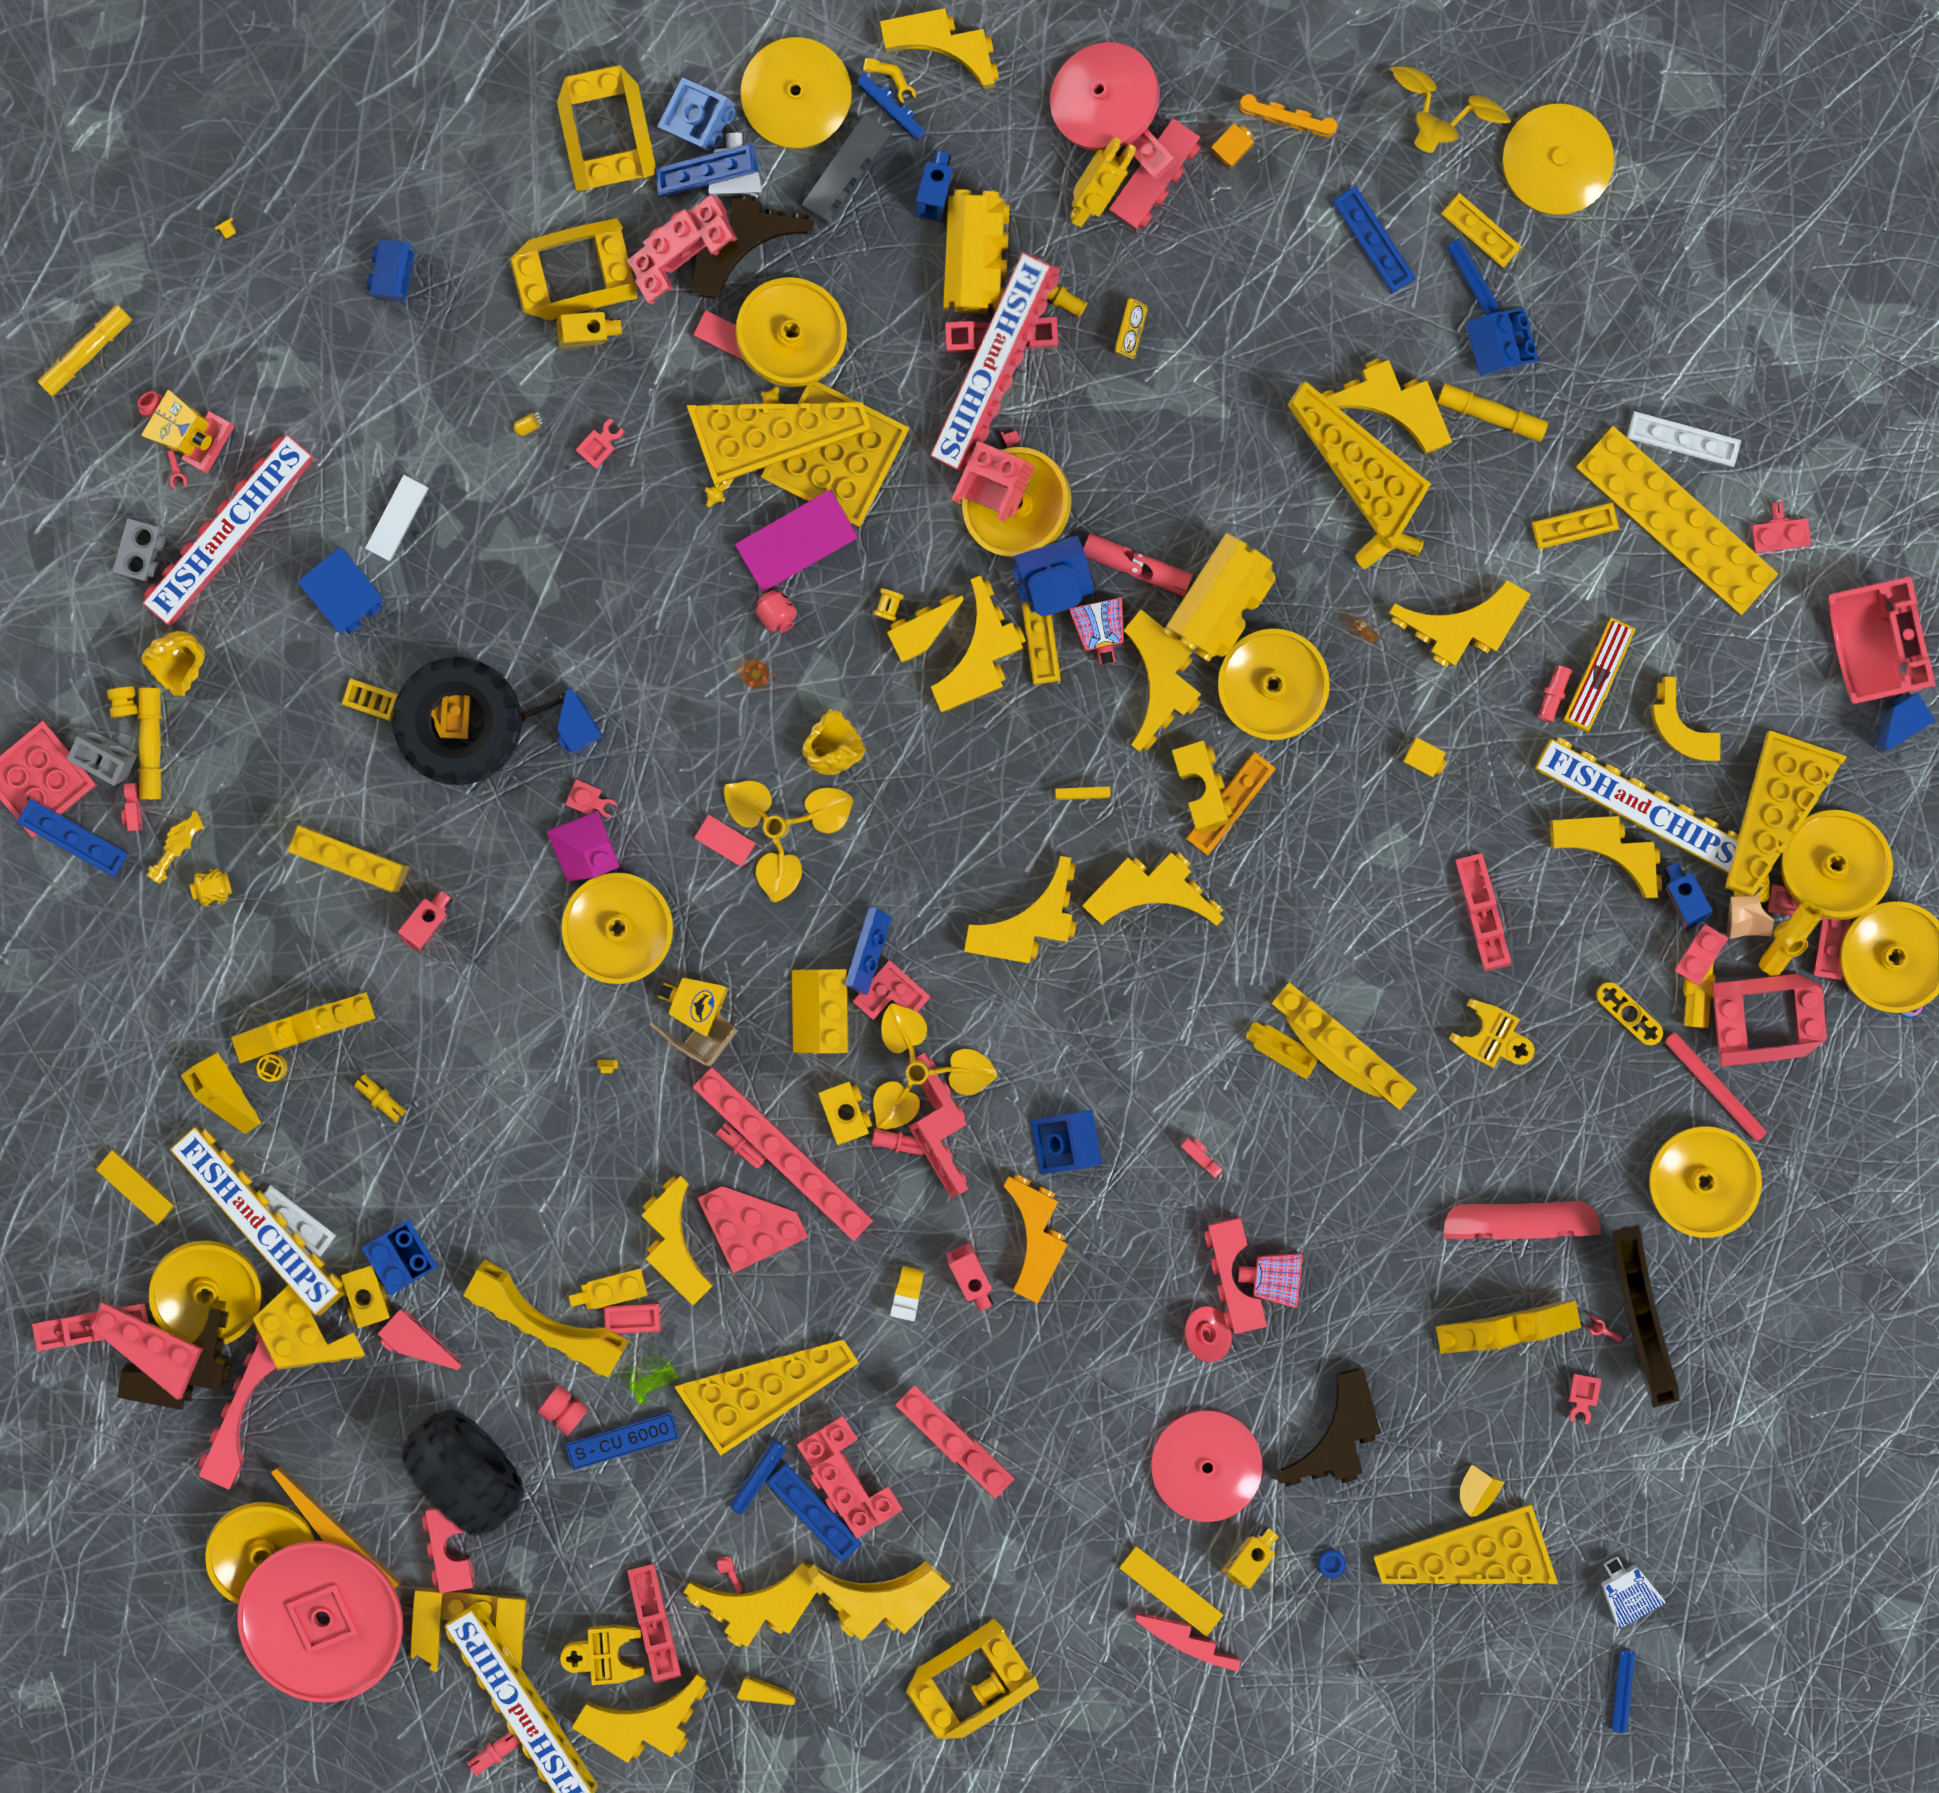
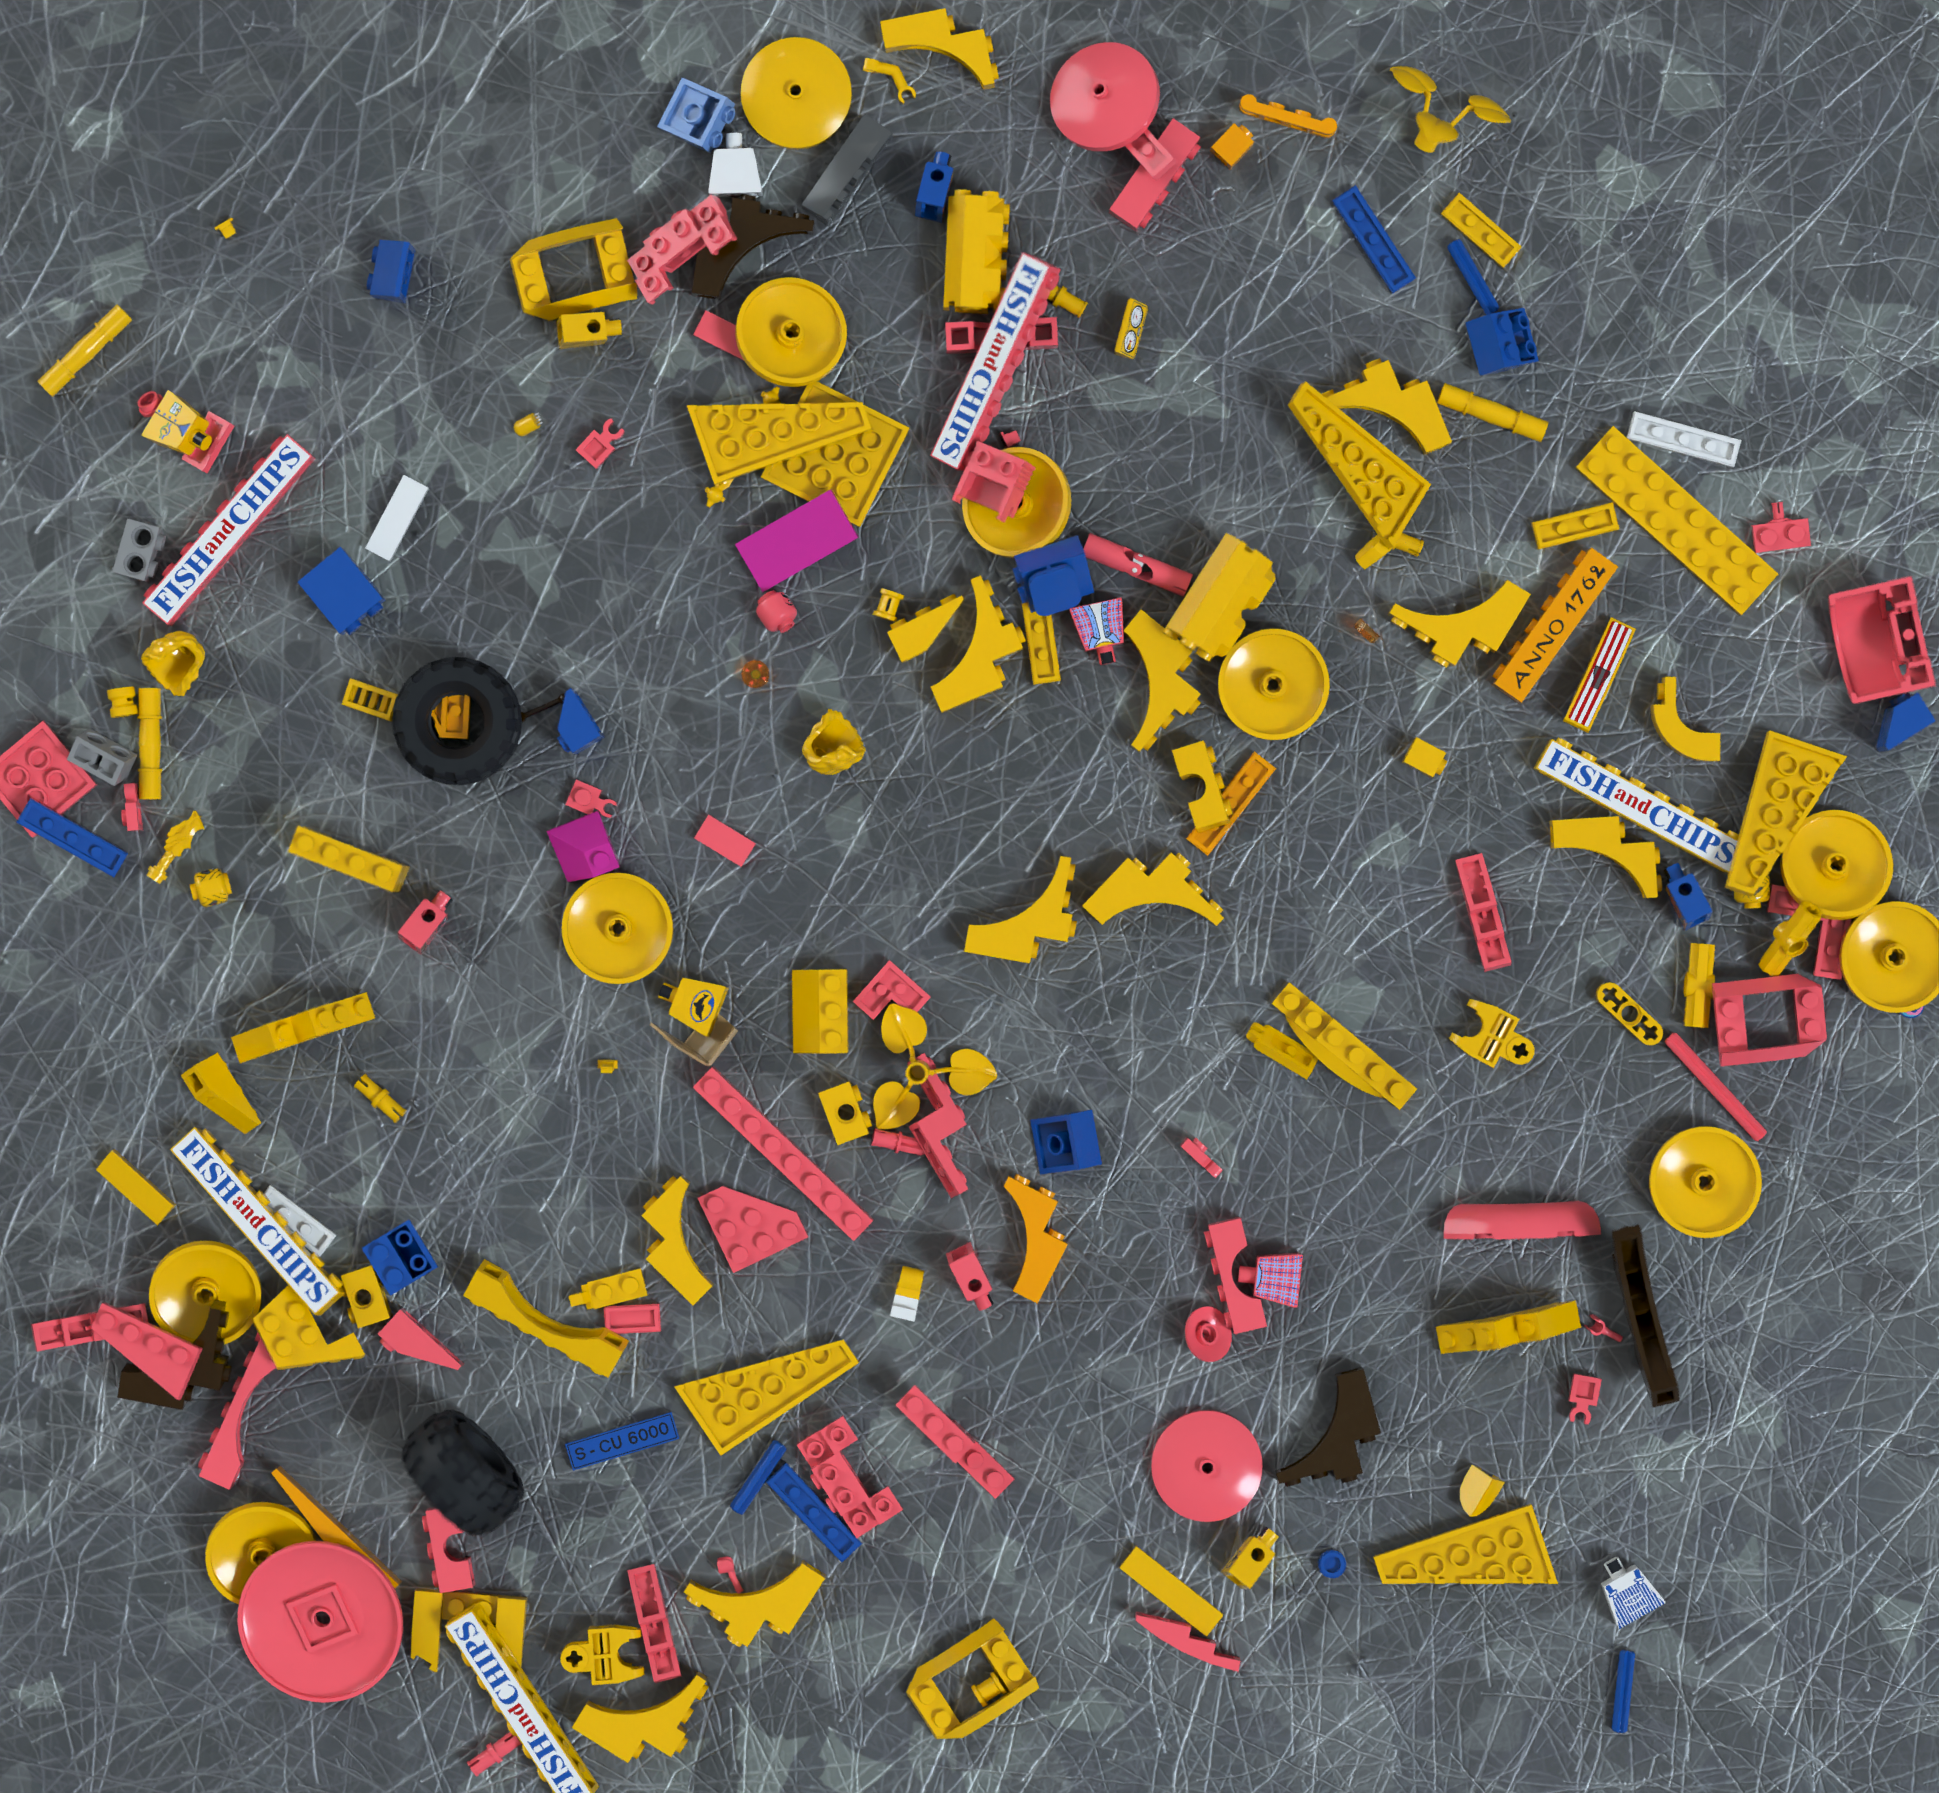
(175, 470): coral hand -> none
(276, 1066): yellow wheel -> none
(563, 1410): coral wheel -> none
(616, 166): yellow wedge -> none
(659, 1379): clear neon green piece -> none
(706, 170): blue tile -> none
(741, 1145): coral axle -> none
(747, 805): yellow plant -> none
(761, 1691): yellow slope -> none
(868, 950): blue plate -> none
(883, 97): blue plate -> none
(895, 1601): yellow arch -> none
(1083, 793): yellow tile -> none
(1100, 181): yellow hinge -> none
(1554, 625): none -> light orange brick
(1554, 693): coral pin -> none
(1558, 159): yellow dish -> none
(1701, 954): coral plate -> none
(1747, 918): light nougat slope -> none

